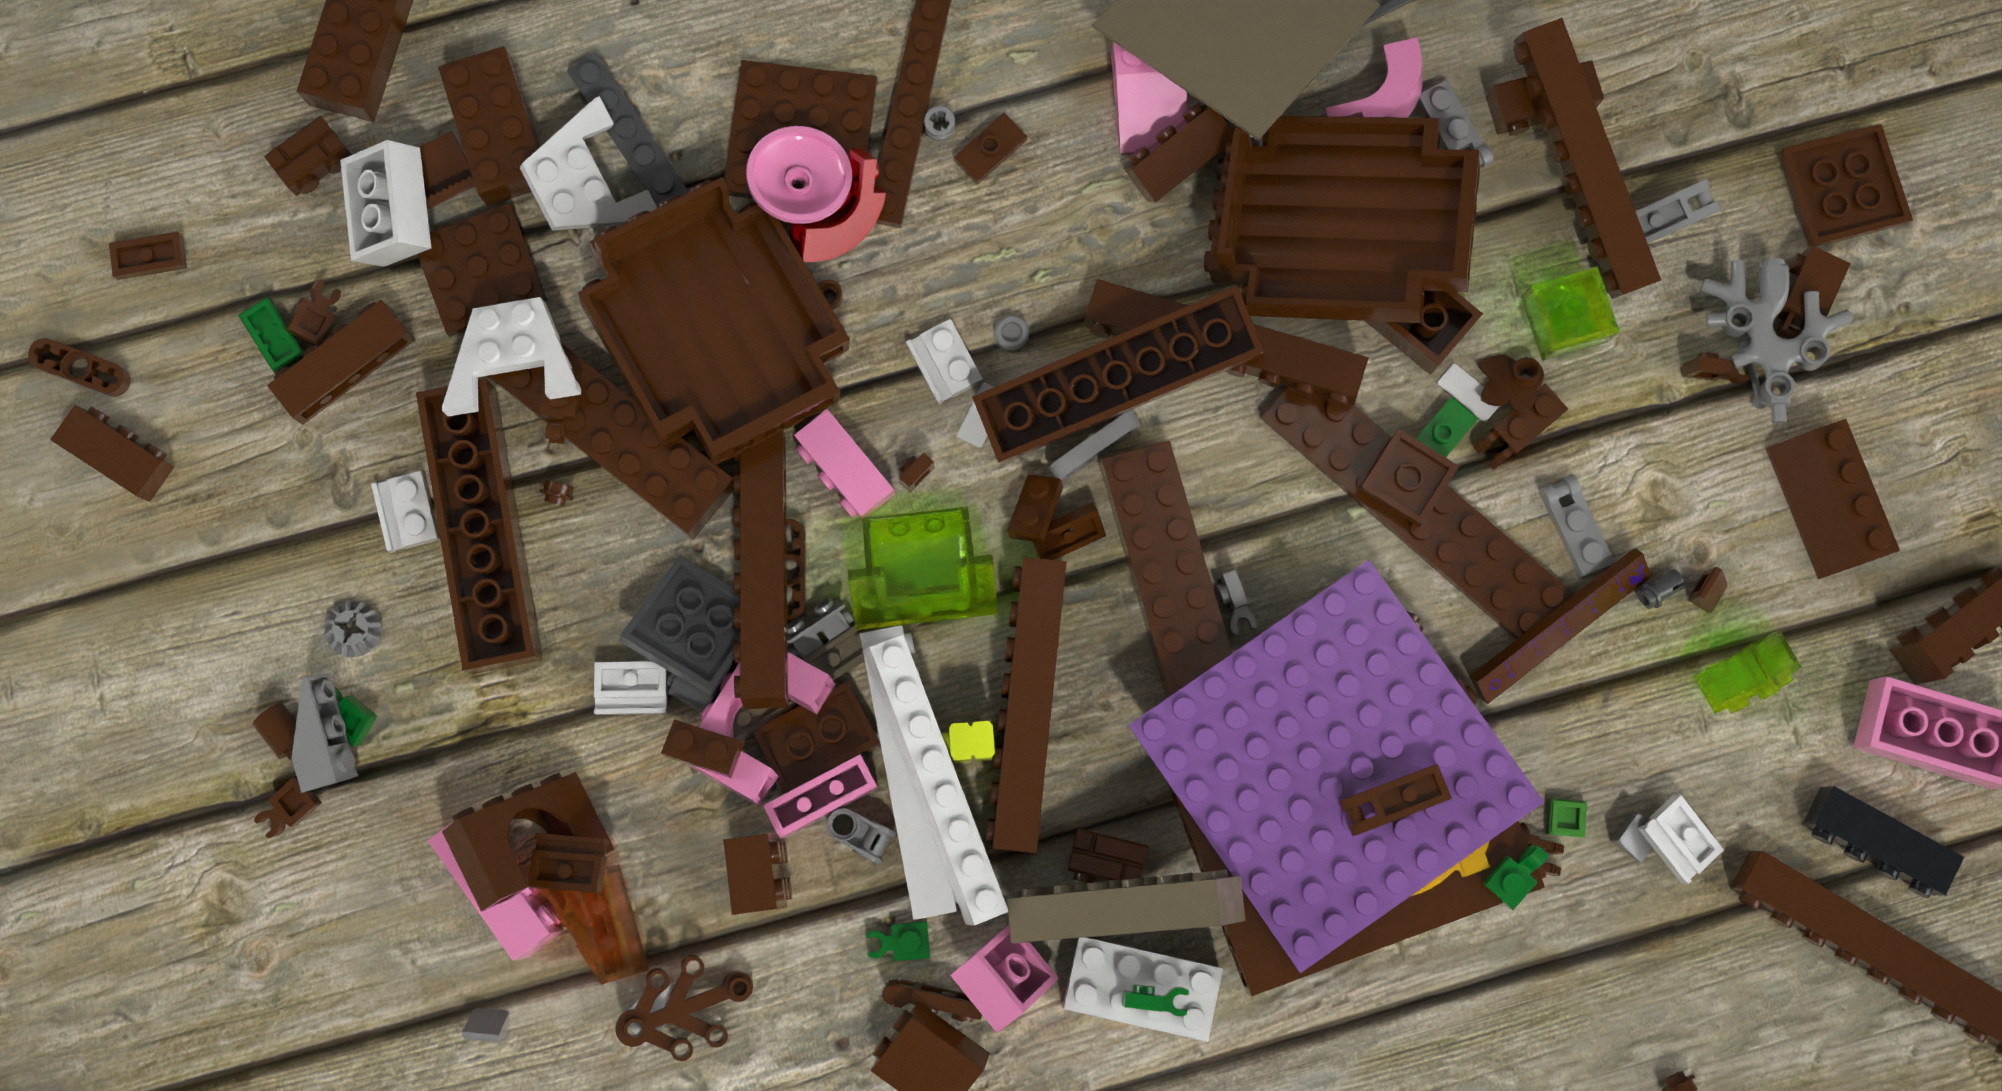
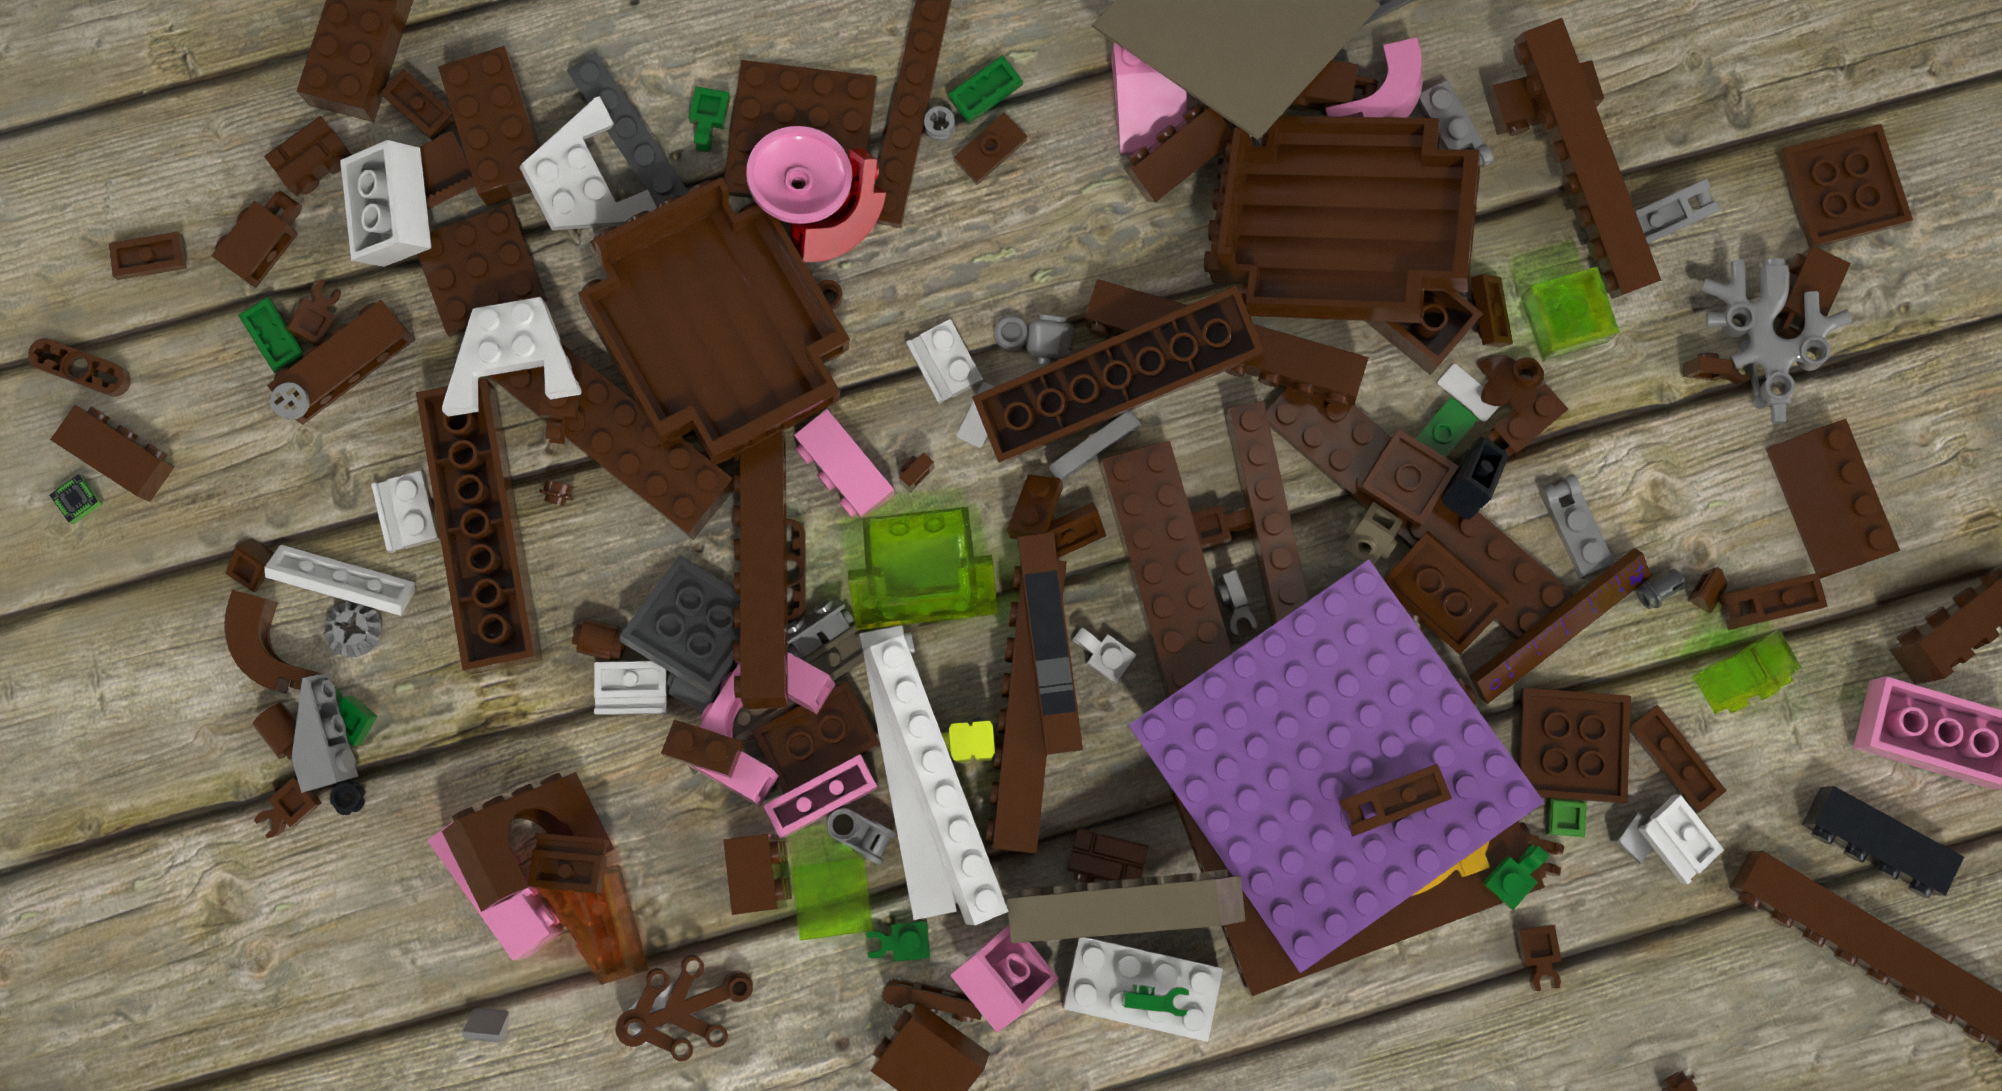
(76, 499): none -> tile
(249, 564): none -> reddish brown slope
(249, 642): none -> reddish brown arch
(258, 238): none -> reddish brown brick
(289, 401): none -> light grey tile
(338, 794): none -> black plate
(340, 579): none -> white plate
(418, 104): none -> reddish brown plate
(598, 640): none -> reddish brown brick
(708, 111): none -> green plate
(833, 898): none -> clear neon green brick
(985, 89): none -> green plate
(1050, 338): none -> light grey head
(1050, 643): none -> tile
(1108, 657): none -> white plate
(1214, 526): none -> reddish brown plate
(1268, 508): none -> reddish brown brick
(1334, 87): none -> reddish brown brick
(1372, 534): none -> dark tan brick
(1445, 592): none -> reddish brown plate
(1475, 478): none -> black brick
(1490, 300): none -> reddish brown plate
(1539, 949): none -> reddish brown plate
(1575, 744): none -> reddish brown plate
(1676, 759): none -> reddish brown plate
(1774, 601): none -> reddish brown plate

